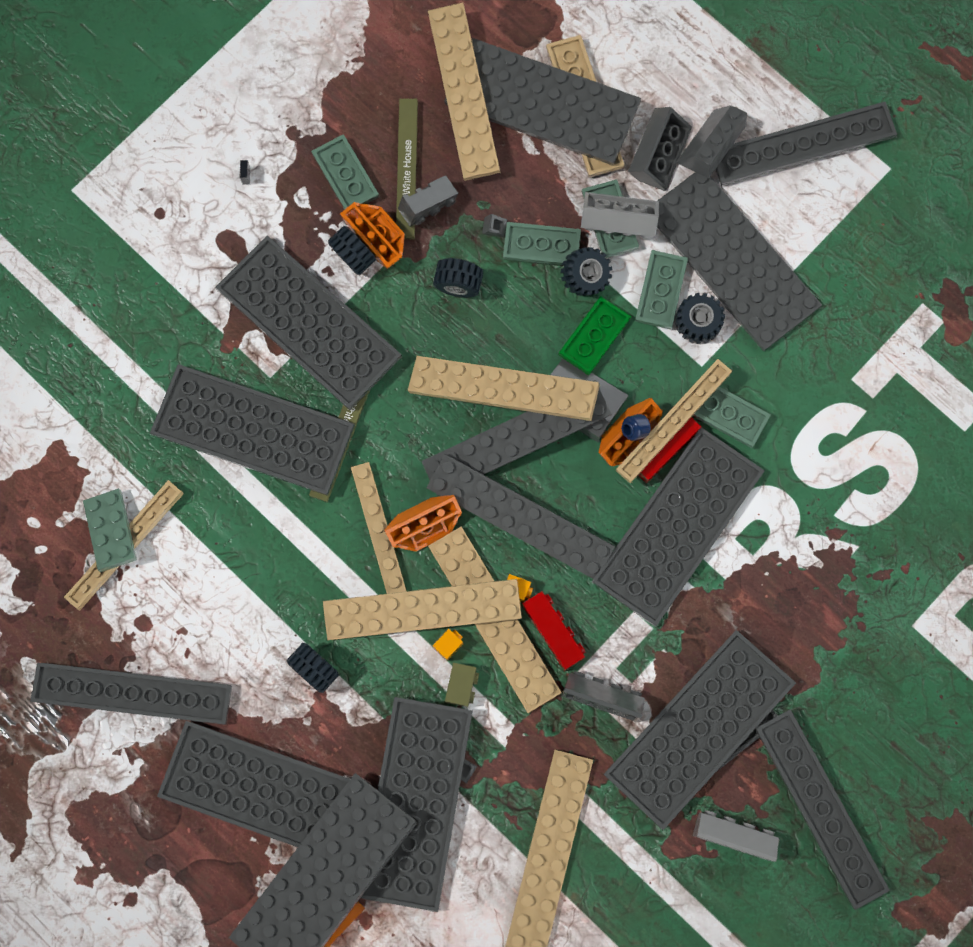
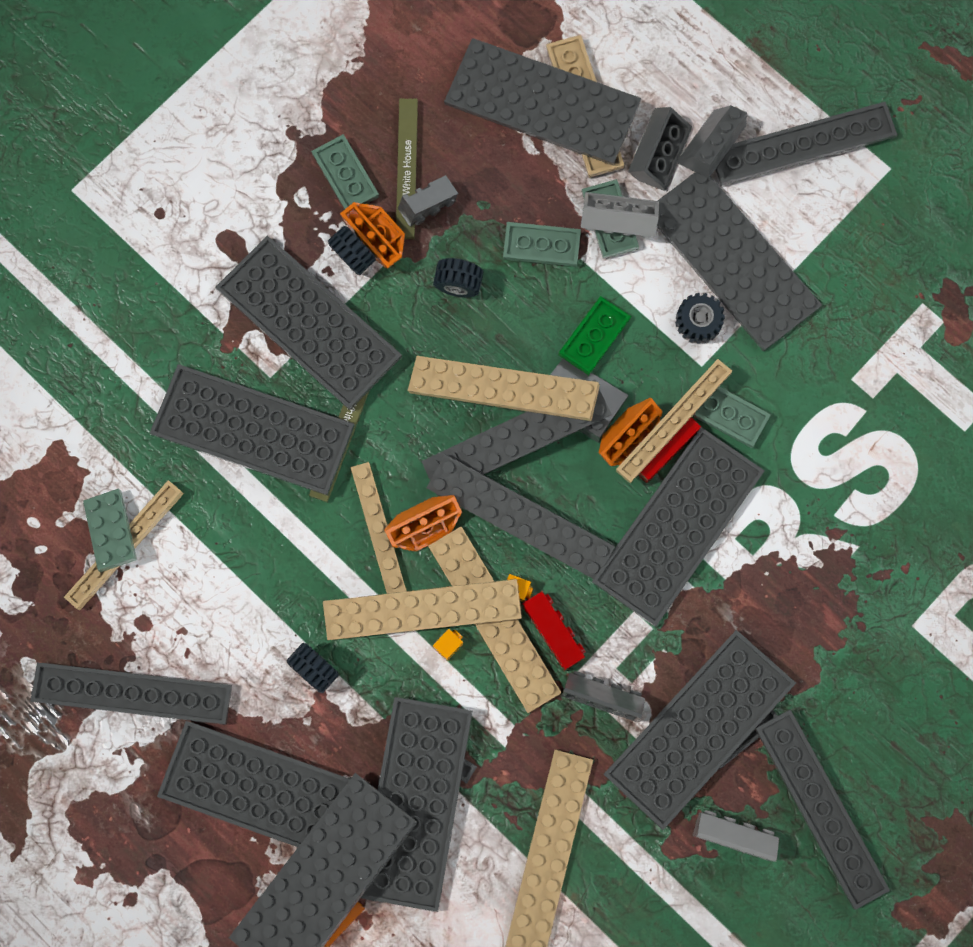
(245, 172): black tile -> none
(461, 684): olive brick -> none
(463, 92): tan plate -> none
(494, 226): dark grey slope -> none
(586, 271): black wheel -> none
(636, 427): dark blue head -> none
(661, 289): sand green plate -> none

